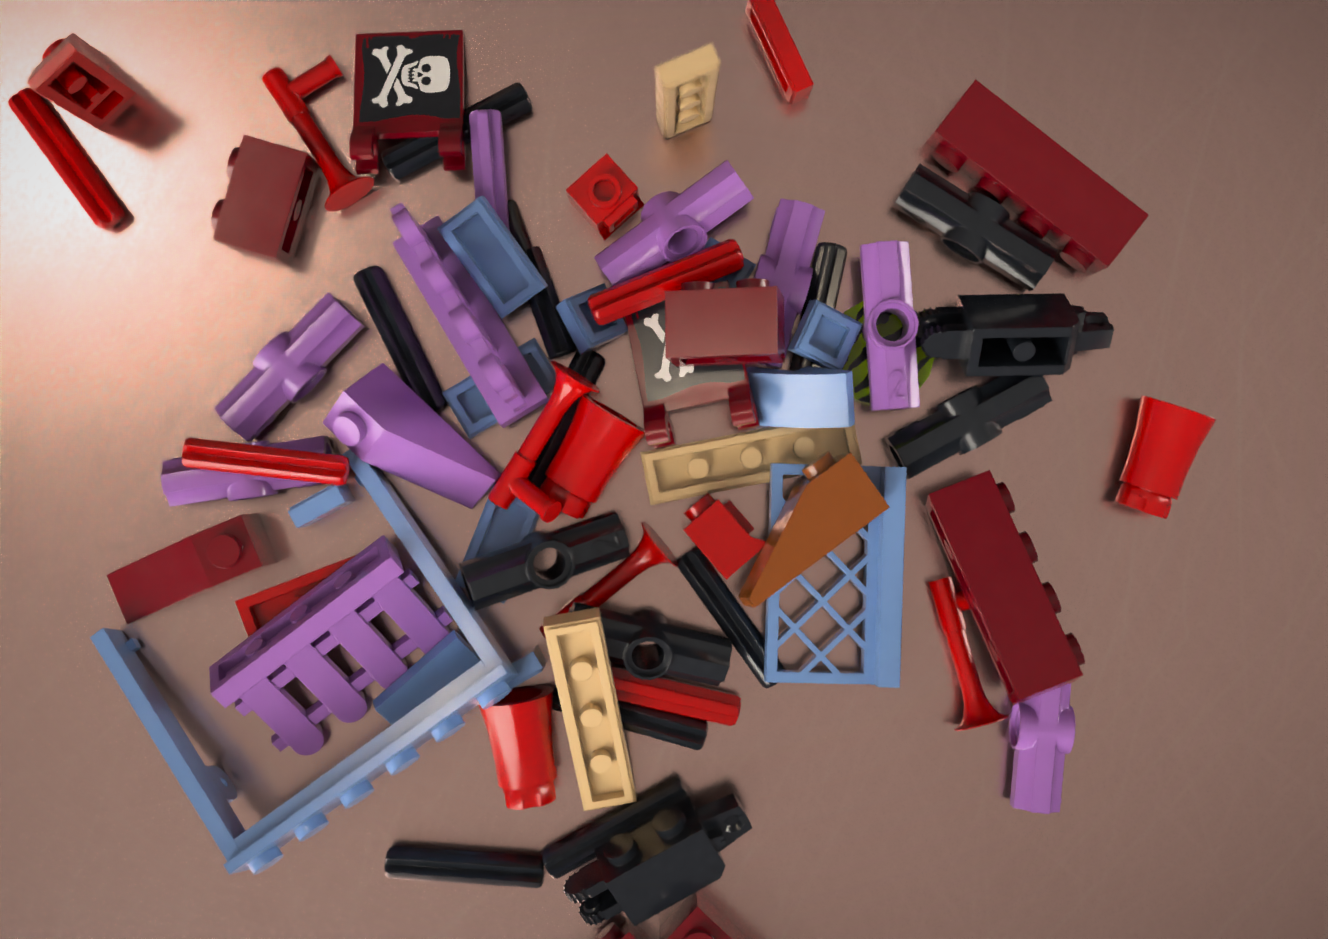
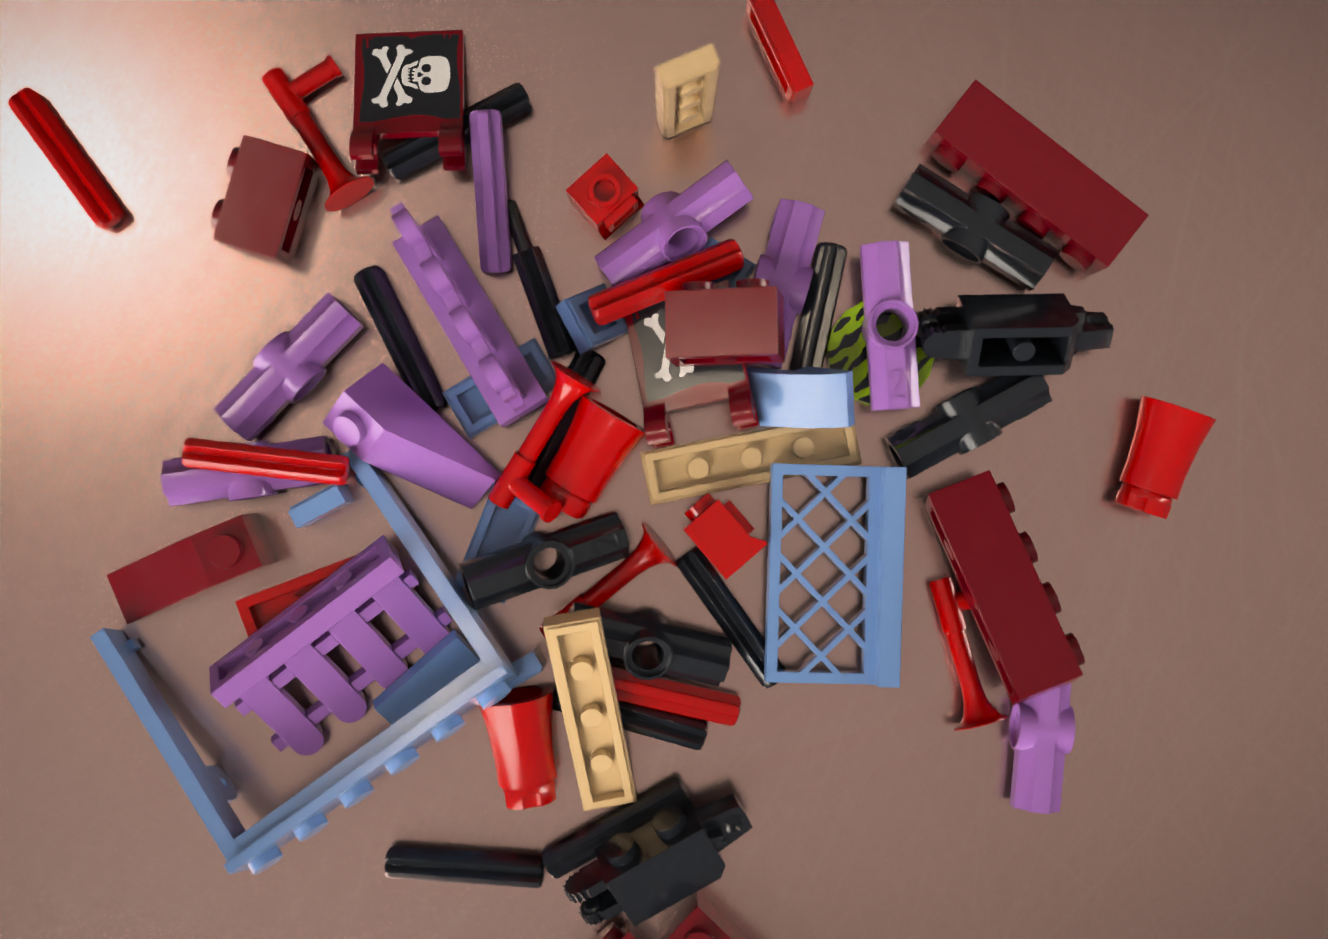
(79, 81): red slope -> none
(492, 256): medium blue tile -> none
(816, 518): dark orange slope -> none
(825, 335): medium blue tile -> none

